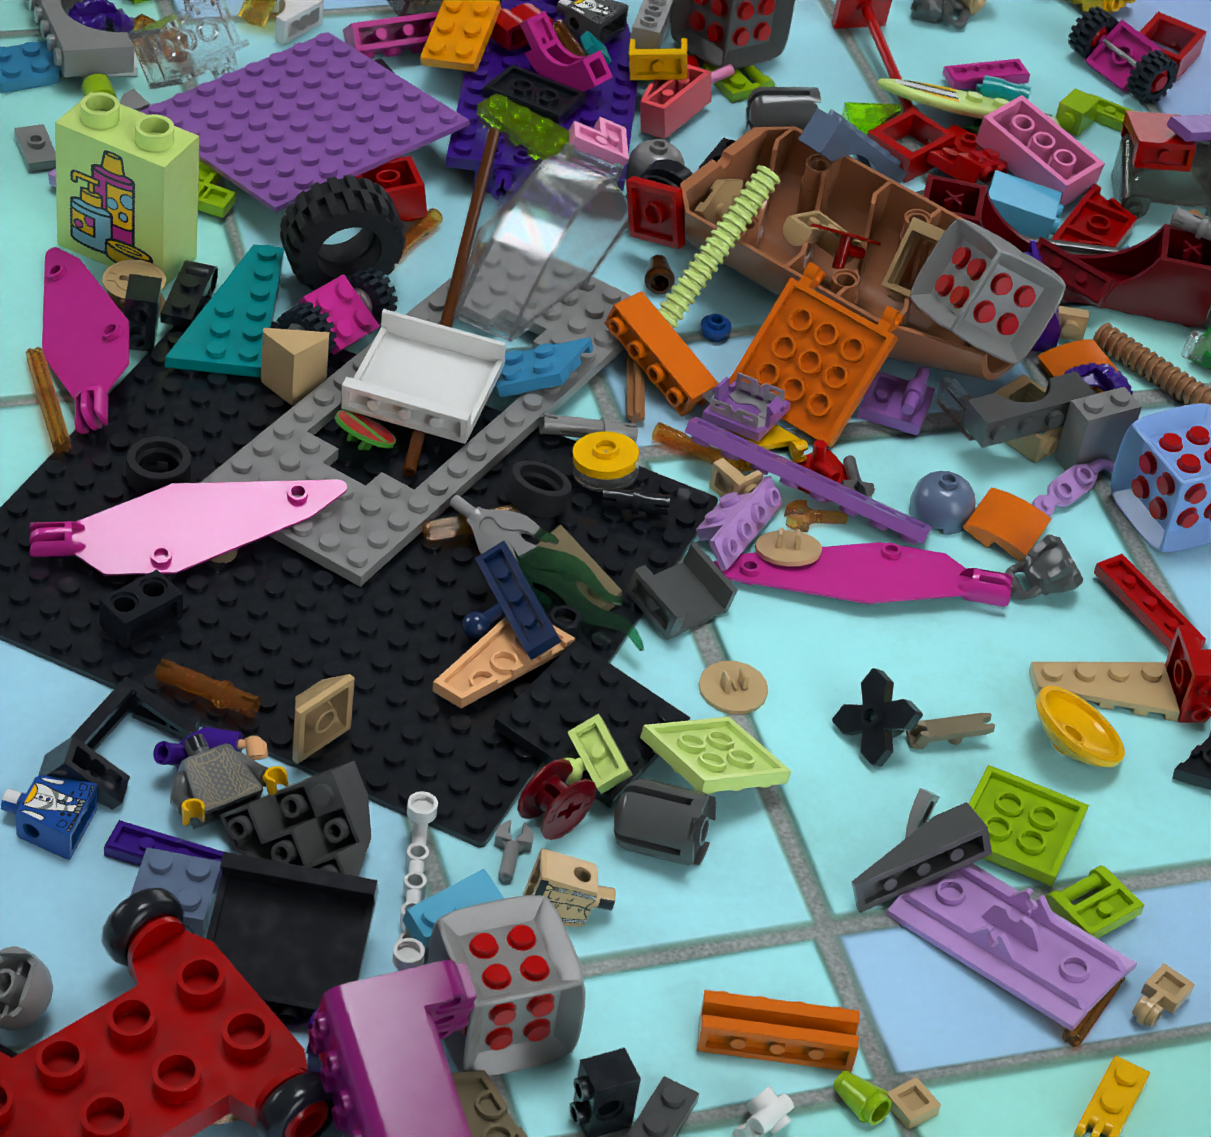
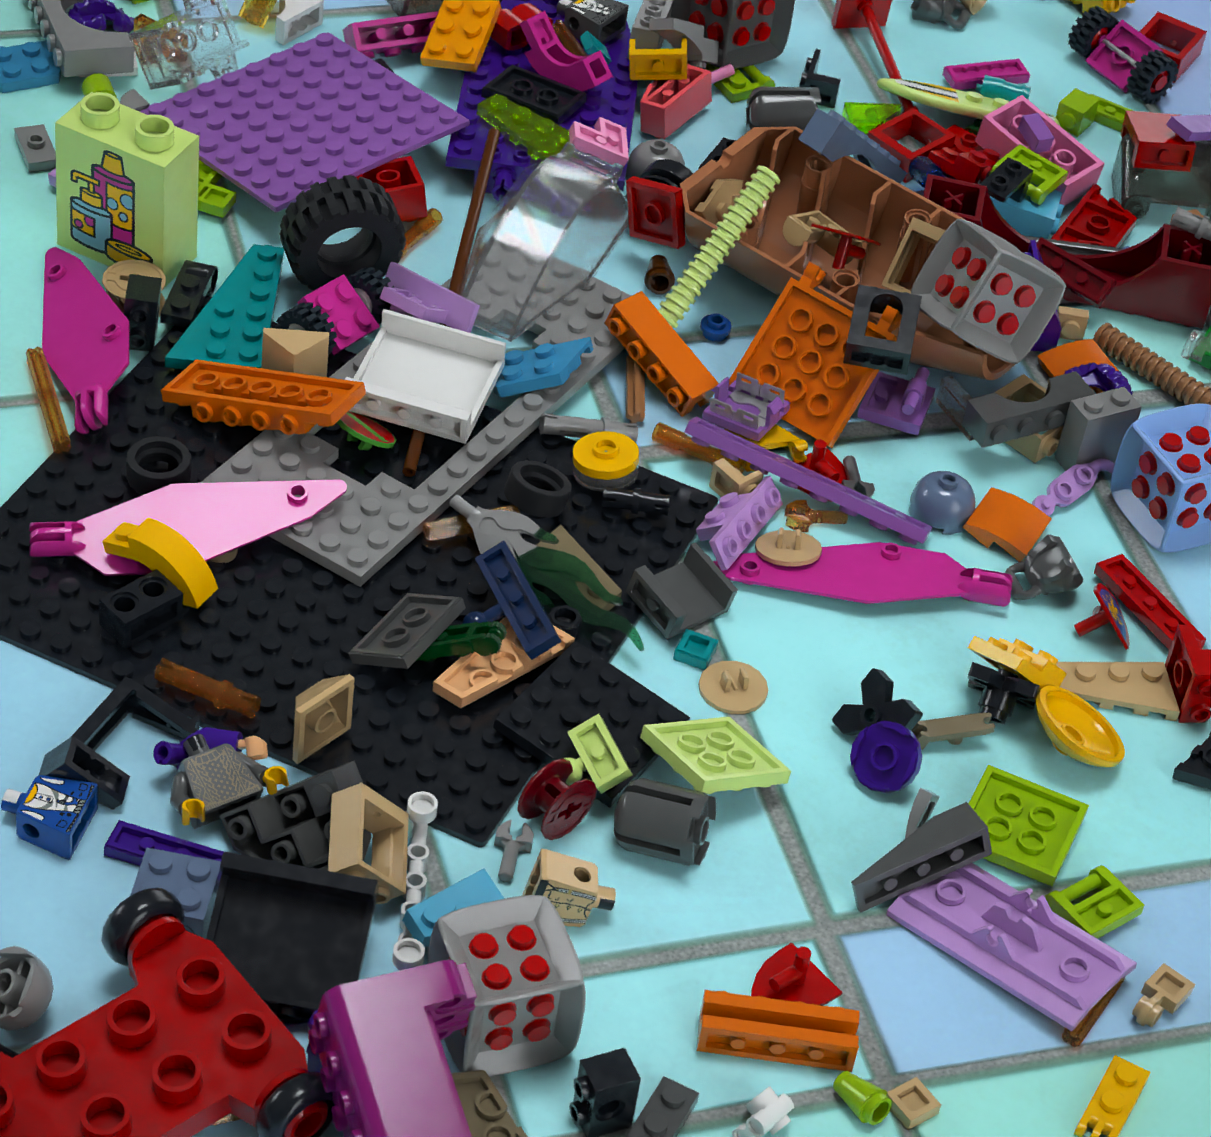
(169, 553): none -> yellow arch
(262, 396): none -> orange plate
(364, 808): none -> tan window
(407, 630): none -> dark grey tile
(427, 299): none -> lavender bracket
(466, 638): none -> dark green hinge
(695, 649): none -> teal tile
(699, 49): none -> light grey slope
(793, 978): none -> red shield
(827, 85): none -> black bracket
(877, 352): none -> black panel
(886, 757): none -> dark purple tile
(921, 167): none -> clear blue hinge
(1001, 691): none -> black plant
(1009, 181): none -> black bracket
(1020, 660): none -> yellow plate
(1036, 133): none -> medium lavender piece
(1045, 174): none -> lime plate
(1107, 612): none -> shield

